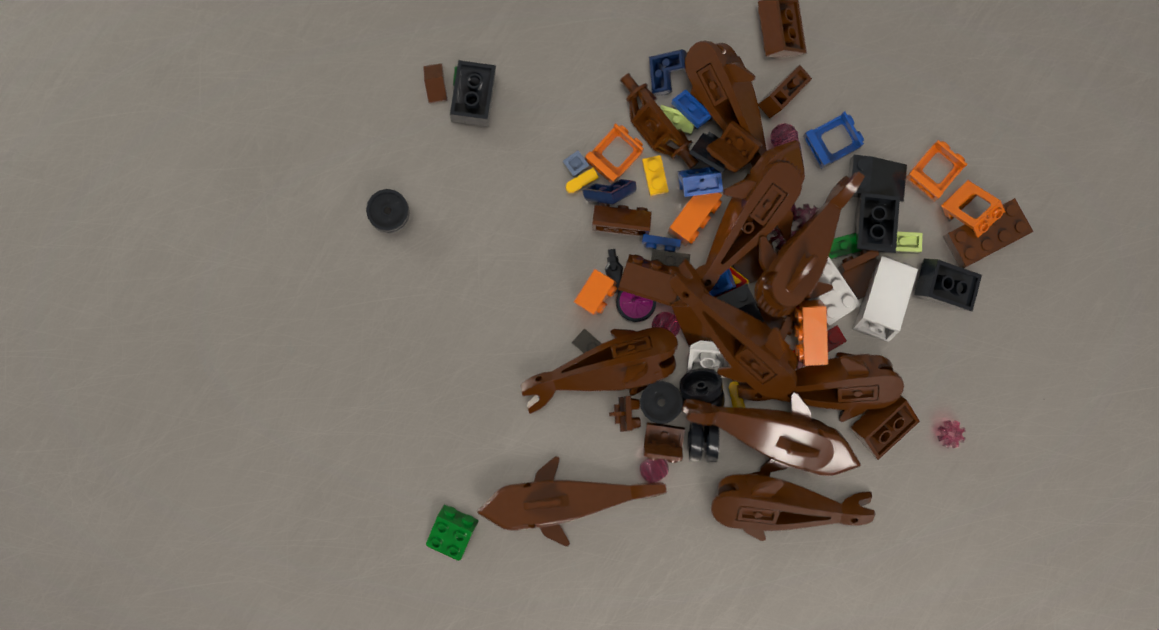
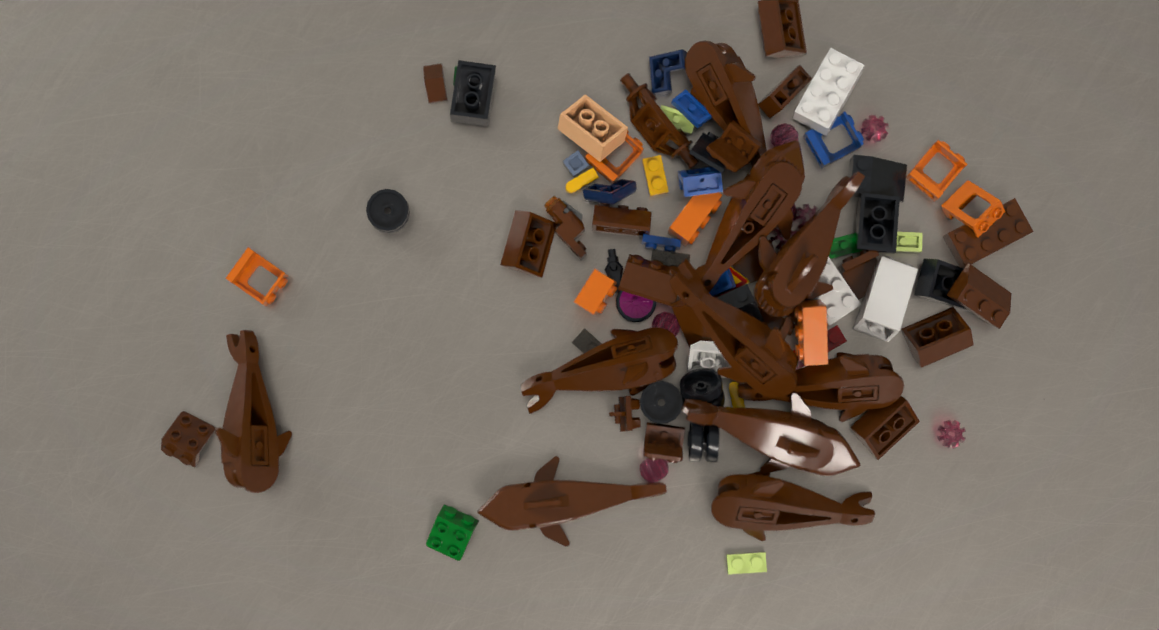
(186, 438): none -> reddish brown bracket
(246, 267): none -> orange window
(249, 430): none -> reddish brown animal
(528, 243): none -> reddish brown slope
(570, 224): none -> reddish brown plate
(592, 128): none -> light nougat brick
(746, 563): none -> yellowish green plate
(828, 91): none -> white brick
(880, 126): none -> clear pink piece
(938, 336): none -> reddish brown slope
(981, 296): none -> reddish brown slope

